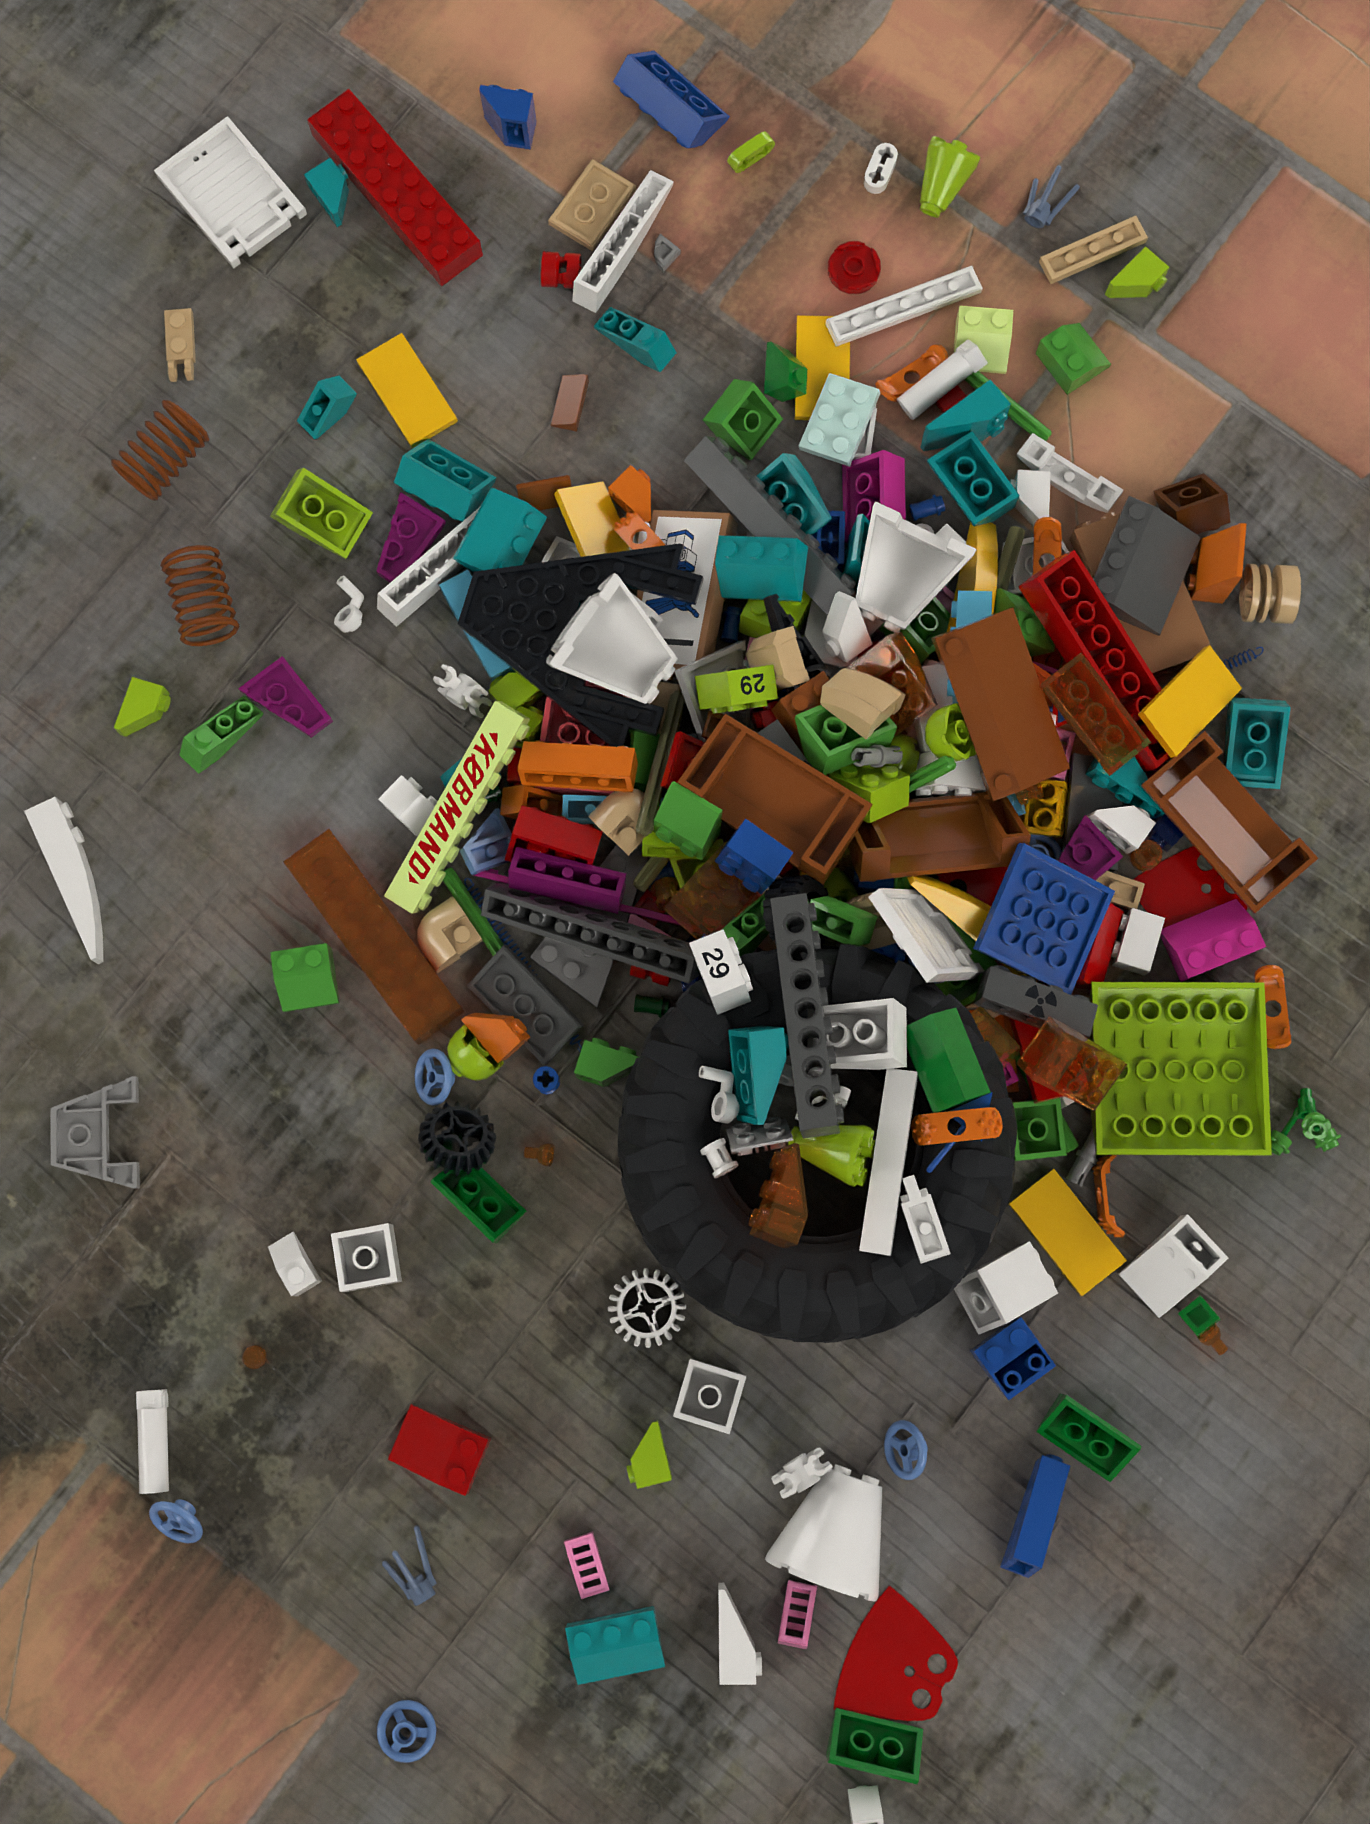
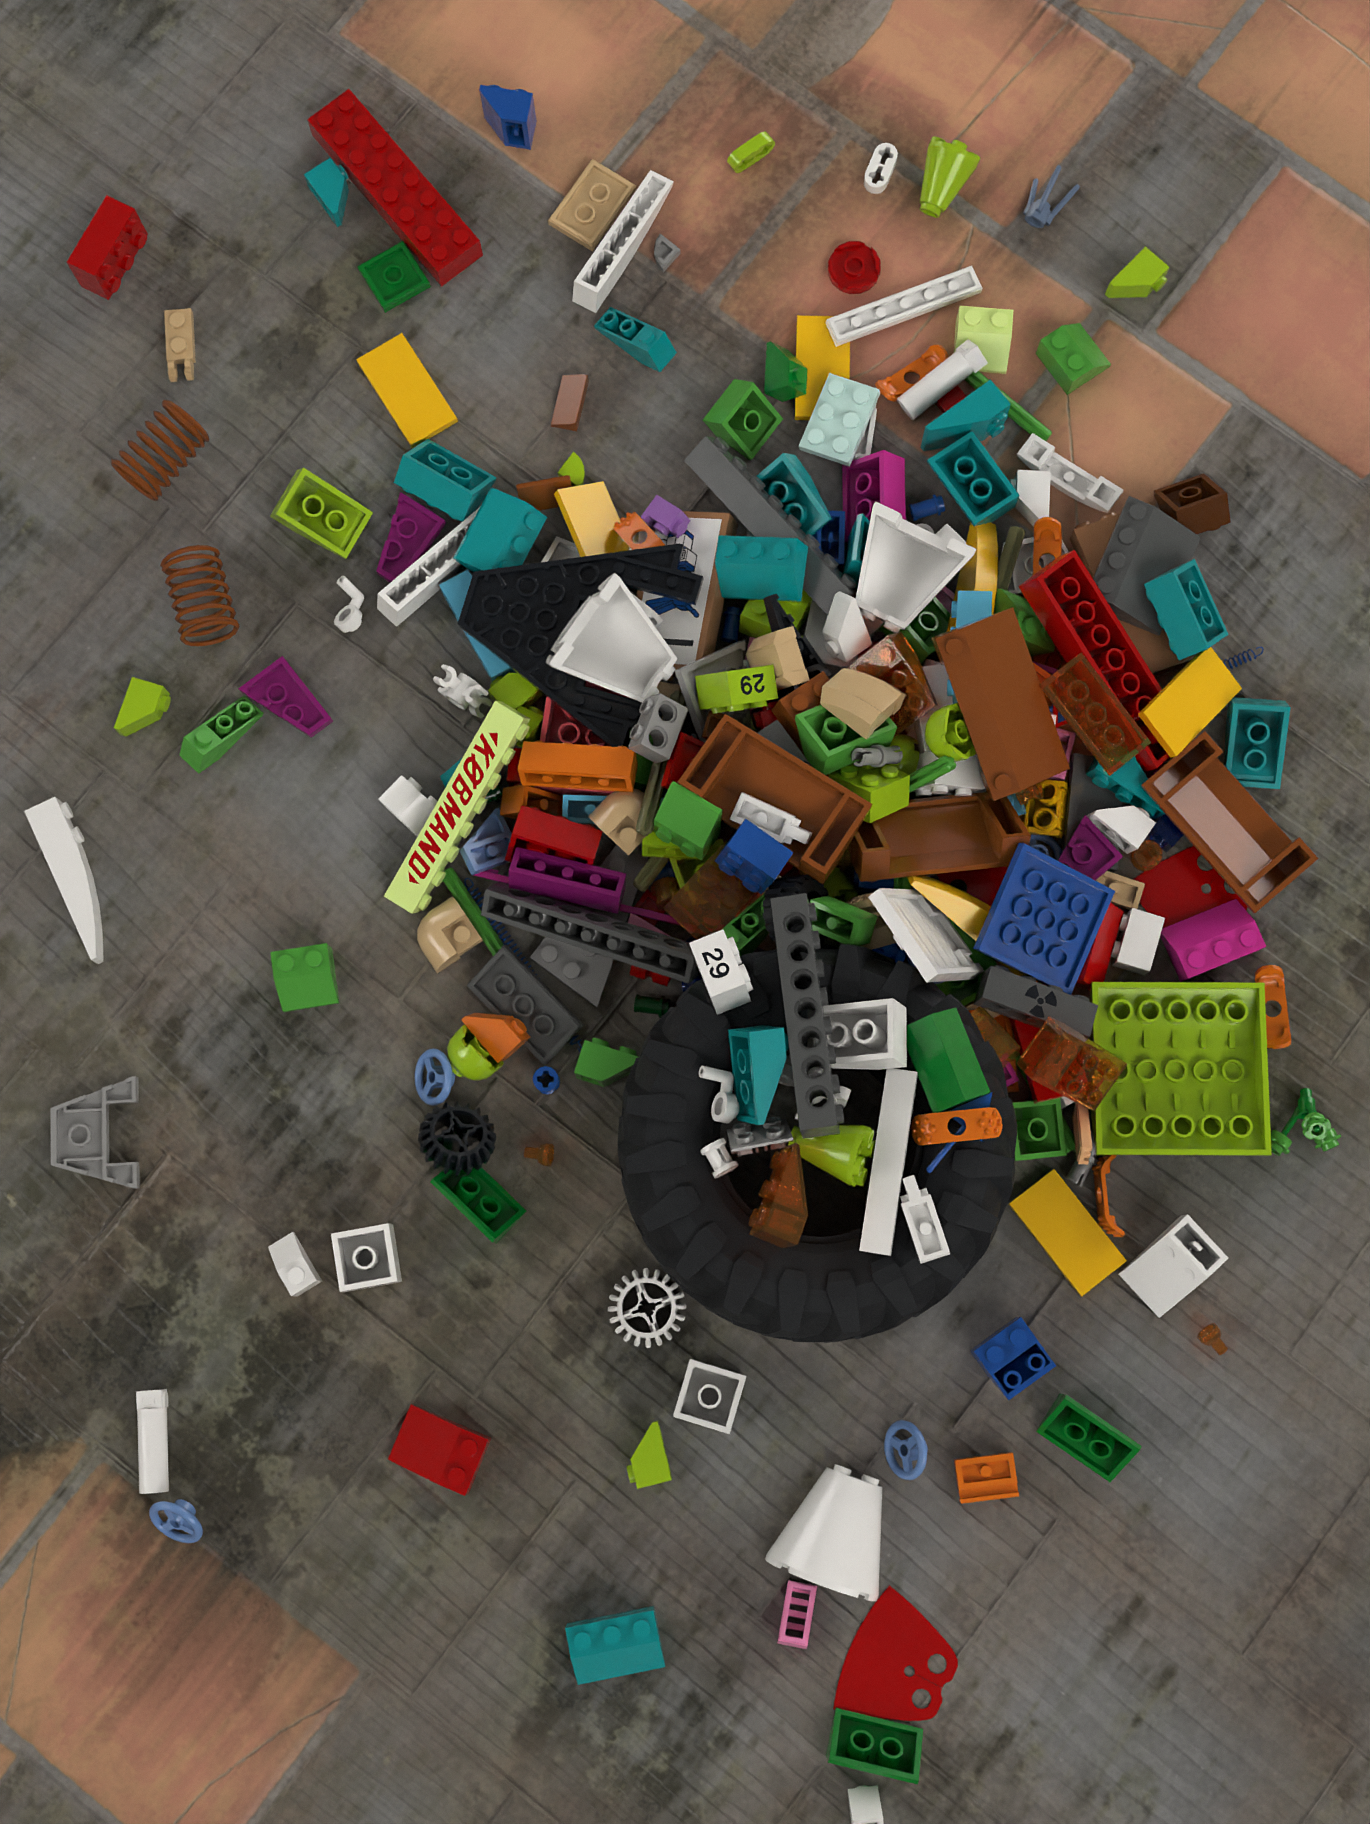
(107, 247): none -> red brick
(230, 191): white door -> none
(254, 1357): clear orange piece -> none
(326, 405): teal slope -> none
(373, 937): clear orange brick -> none
(394, 276): none -> green tile
(399, 1740): medium blue piece -> none
(417, 1588): sand blue plant -> none
(551, 269): red wheel -> none
(574, 468): none -> lime tile
(578, 1541): bright pink slope -> none
(633, 492): orange slope -> none
(662, 731): none -> light grey brick
(665, 518): none -> medium lavender brick
(669, 98): blue slope -> none
(737, 1654): white slope -> none
(770, 819): none -> white hinge
(801, 1472): white pin -> none
(986, 1477): none -> orange plate
(1005, 1288): white slope -> none
(1036, 1517): blue slope -> none
(1082, 1133): none -> light nougat tile
(1093, 249): tan plate -> none
(1186, 610): none -> teal slope
(1199, 1316): green plate -> none
(1217, 565): orange slope -> none
(1270, 593): tan wheel -> none

